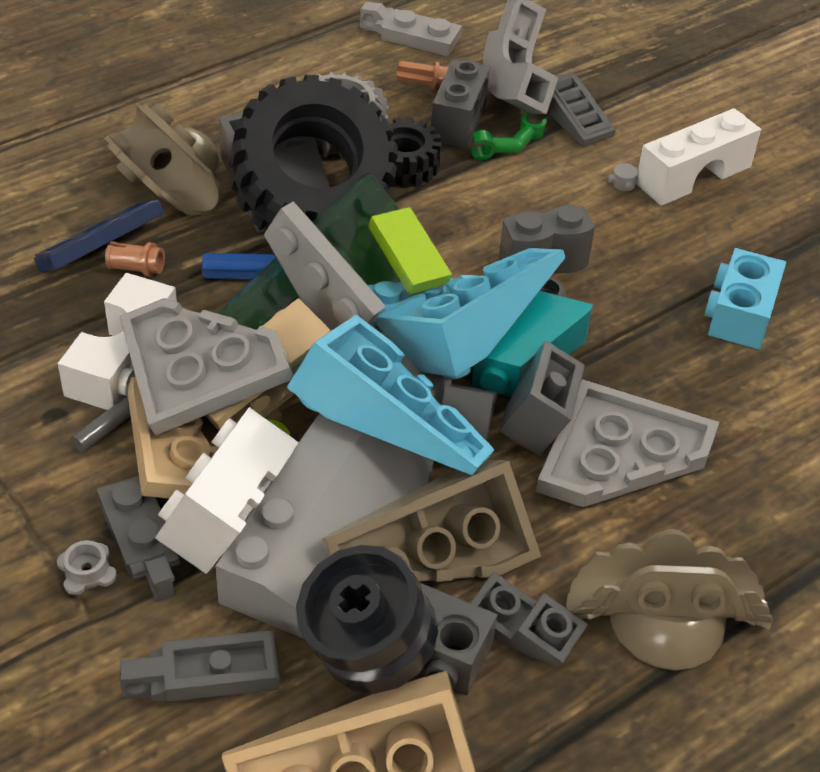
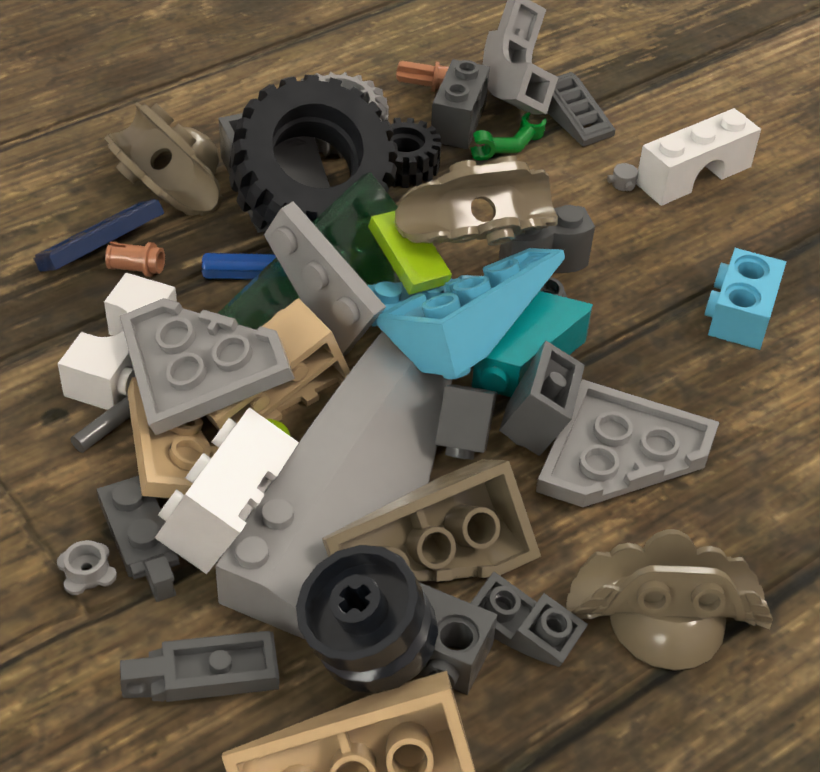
(360, 382): medium azure wedge -> none
(410, 28): light grey hinge -> none
(442, 207): none -> dark tan piece

